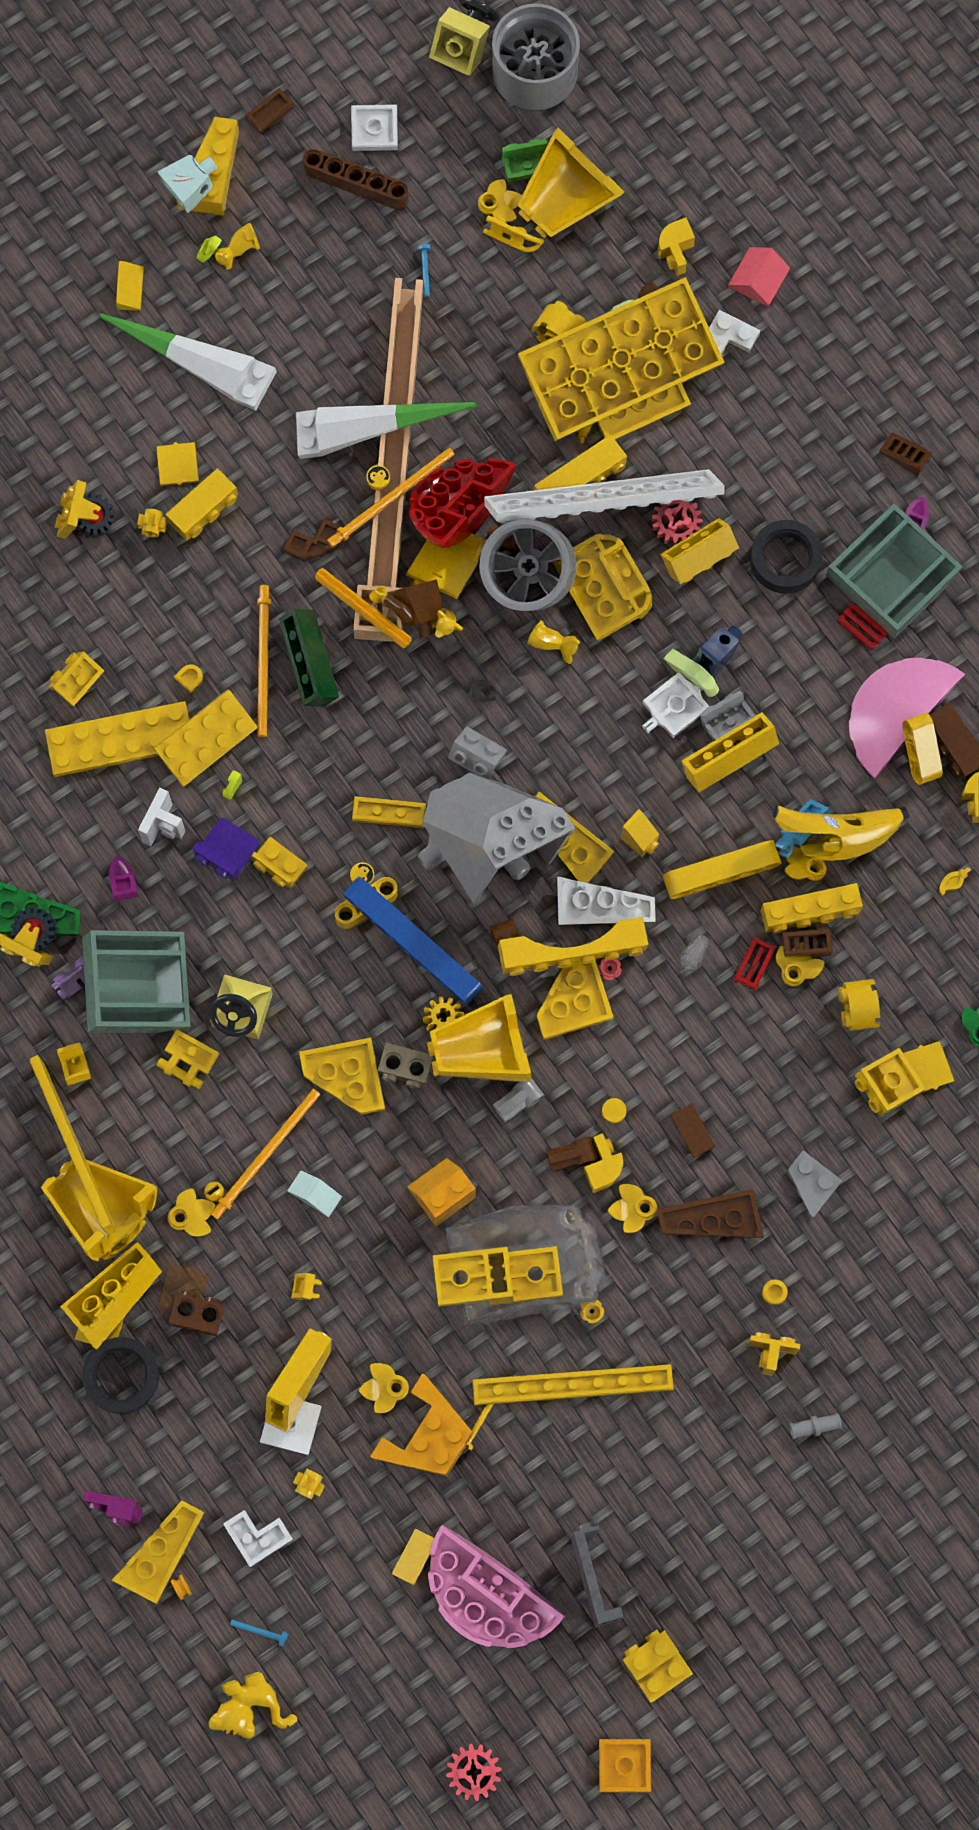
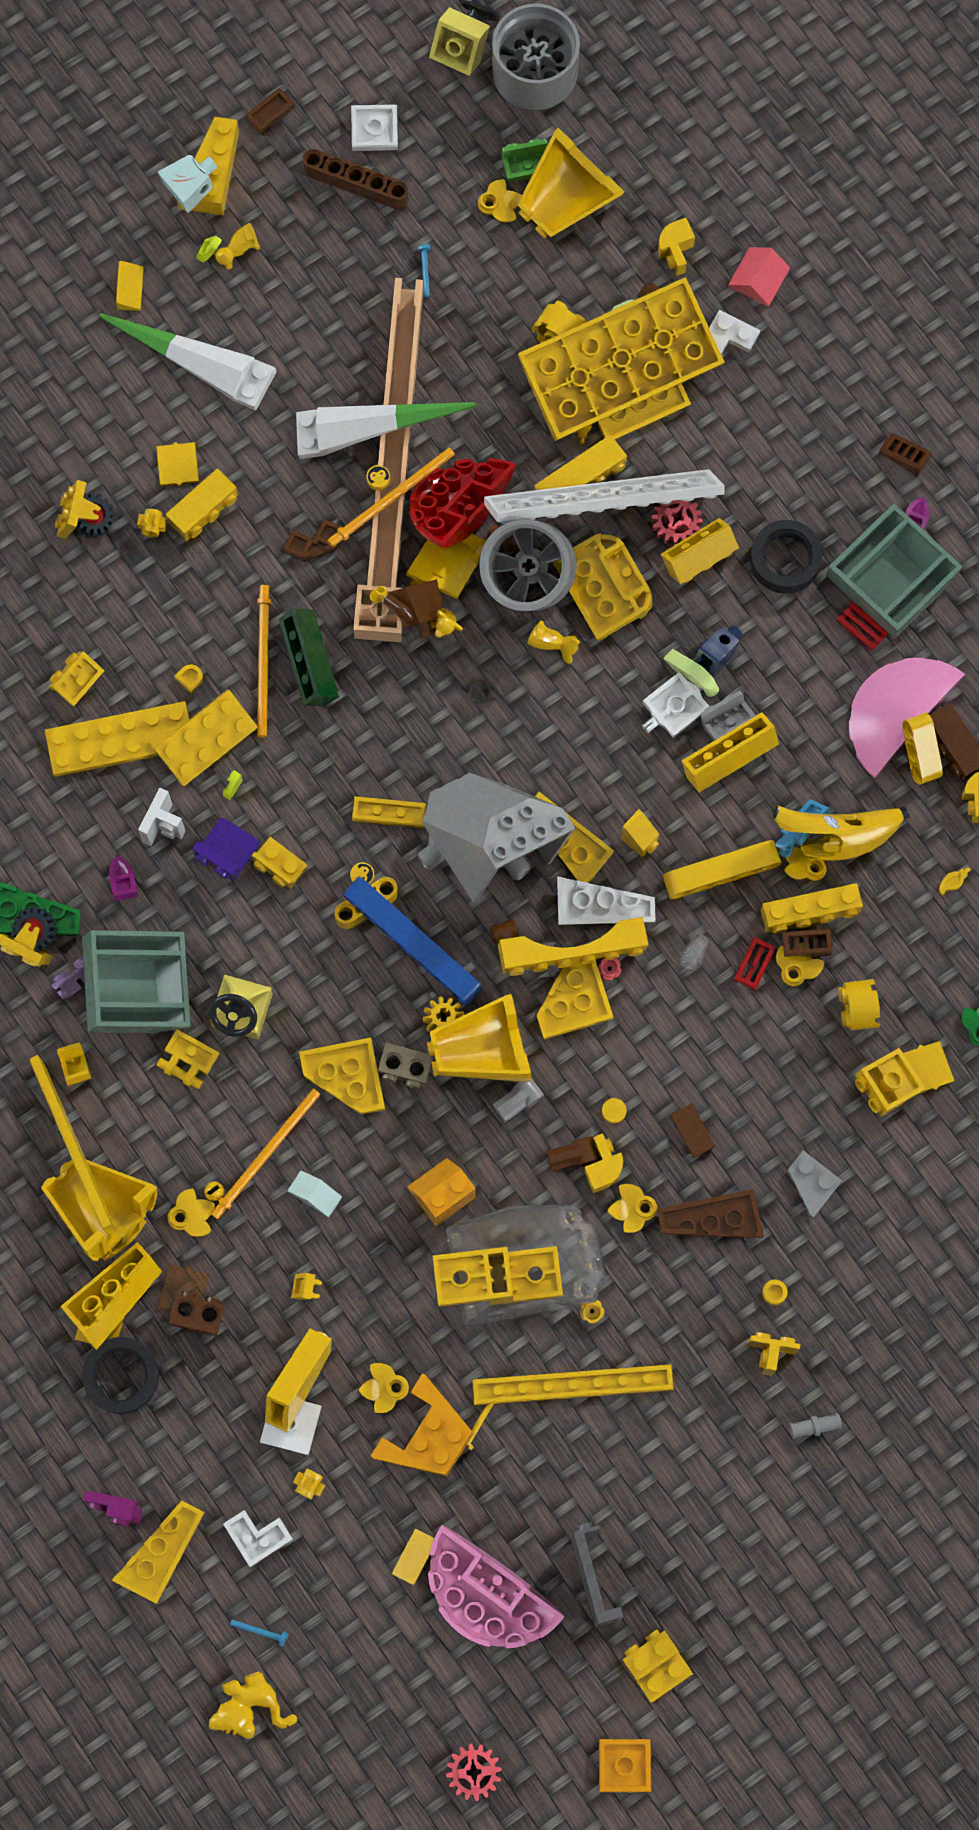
(181, 1587): light orange bush -> none
(363, 608): light orange axle -> none
(476, 753): light grey bracket -> none
(517, 234): yellow piece -> none

